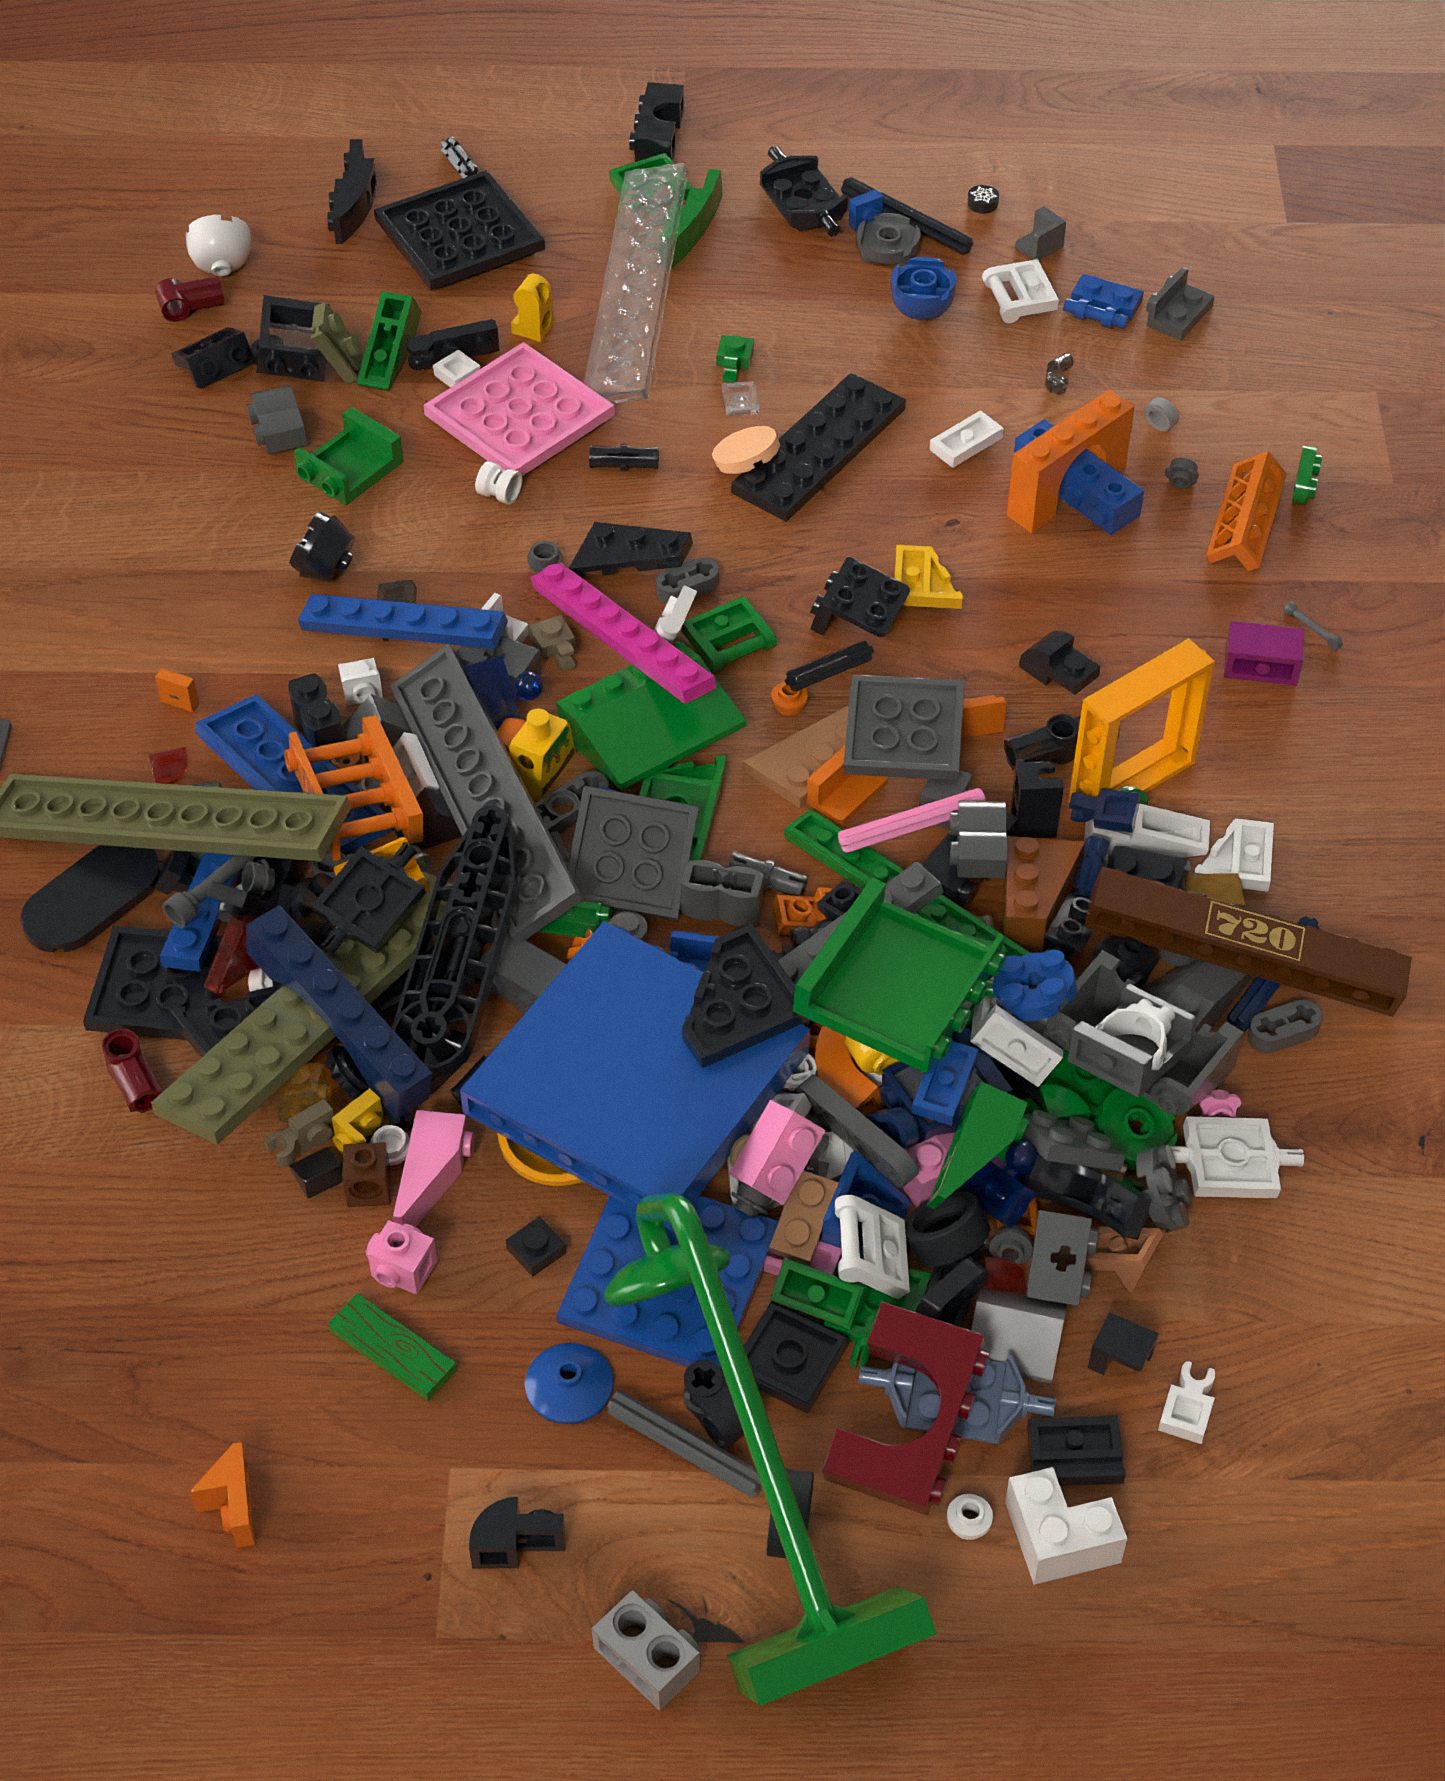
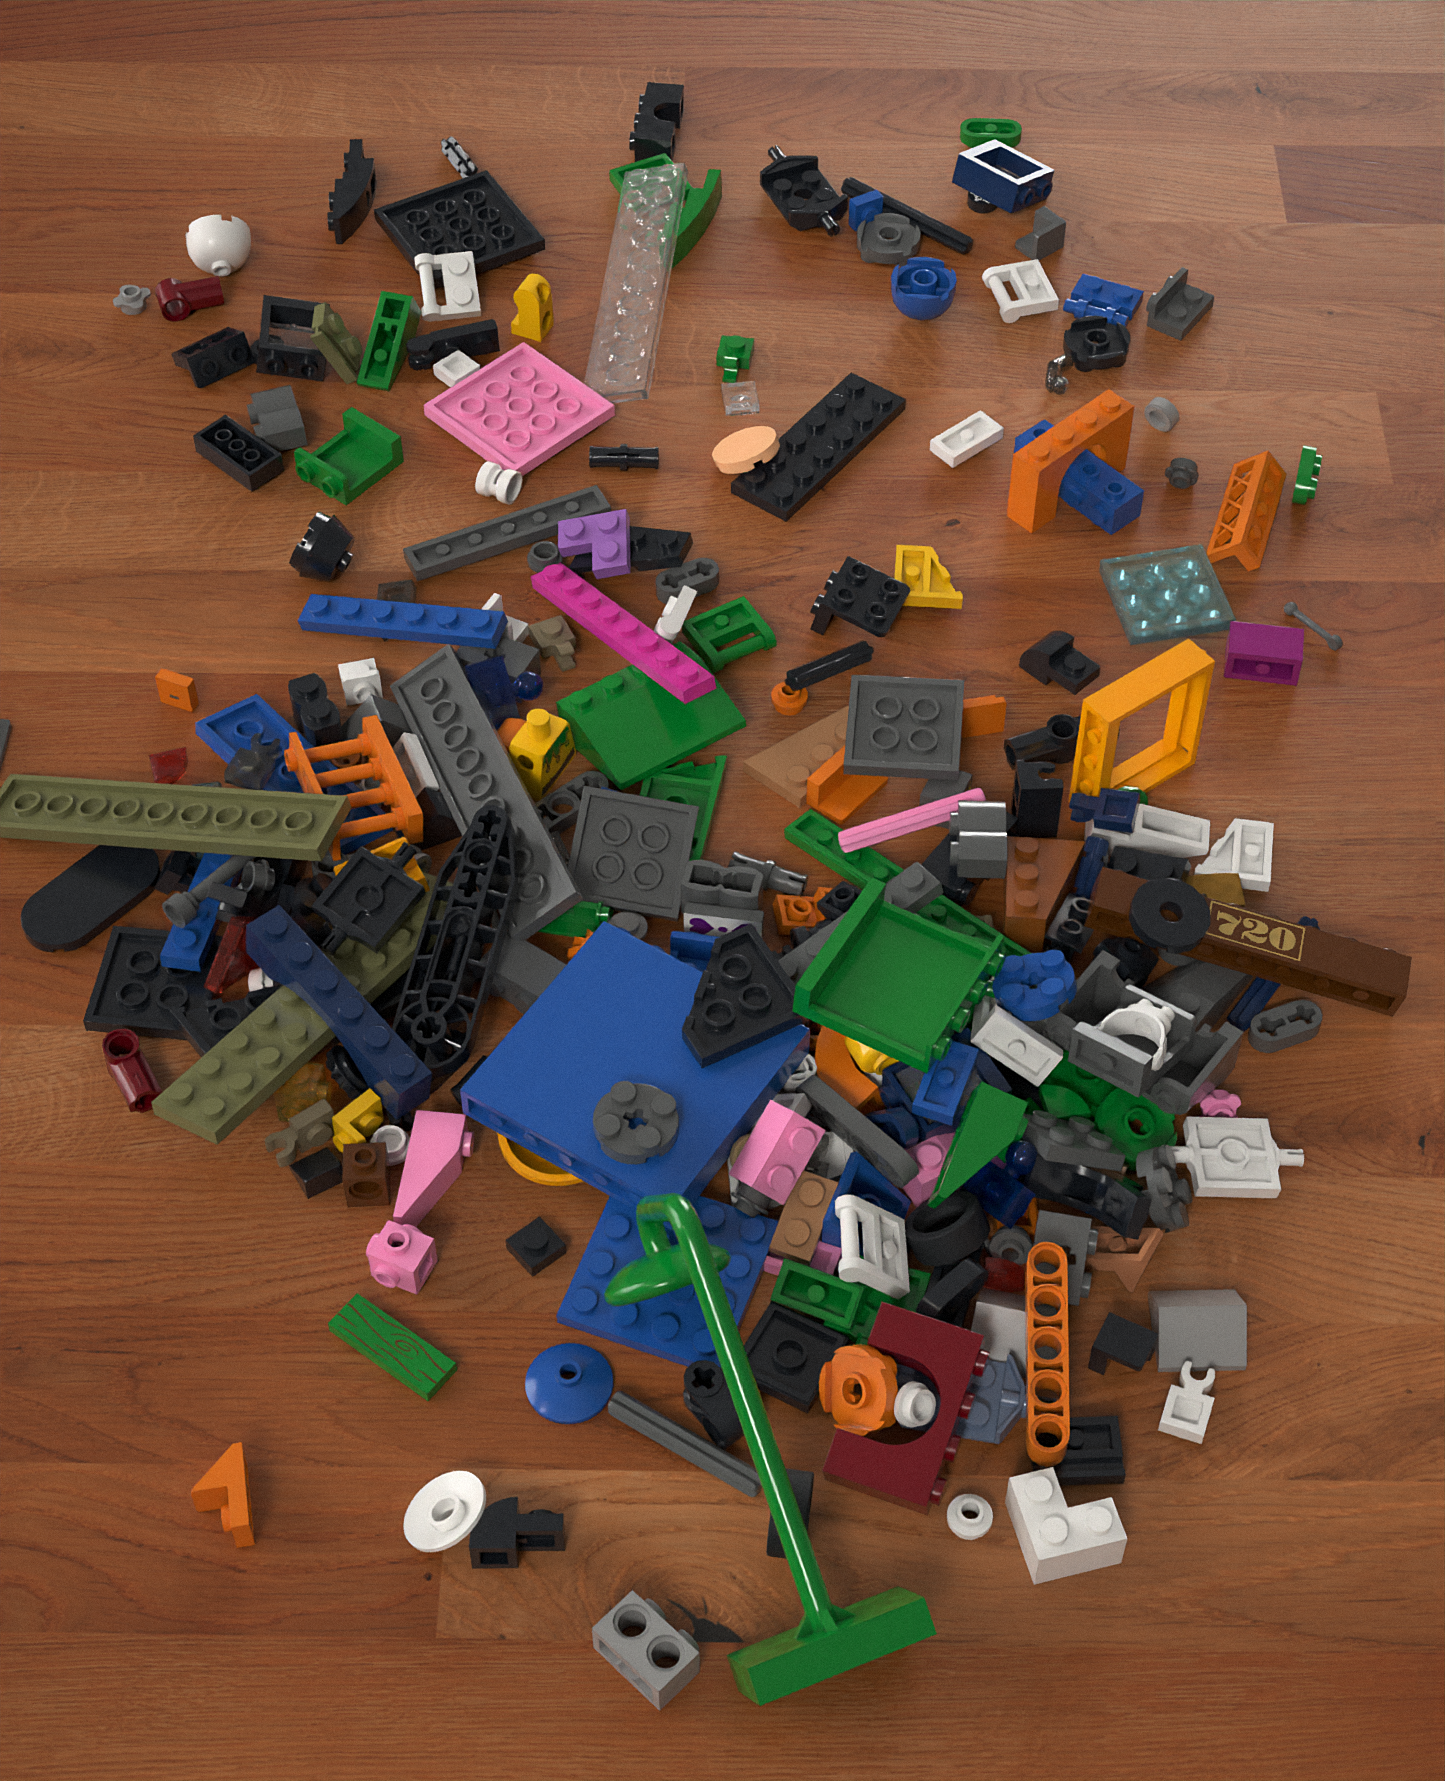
(132, 299): none -> light grey plate
(238, 453): none -> black piece
(253, 767): none -> clear smoke plate
(444, 1511): none -> white dish
(459, 286): none -> white plate
(501, 533): none -> dark grey plate
(603, 535): none -> medium lavender plate
(635, 1101): none -> dark grey plate
(720, 920): none -> tile
(879, 1389): none -> orange plate
(914, 1405): none -> white plate
(982, 130): none -> green plate
(1003, 176): none -> dark blue window
(1045, 1373): none -> orange beam
(1111, 346): none -> black plate
(1166, 594): none -> clear light blue plate
(1178, 898): none -> black tile
(1200, 1329): none -> light grey slope

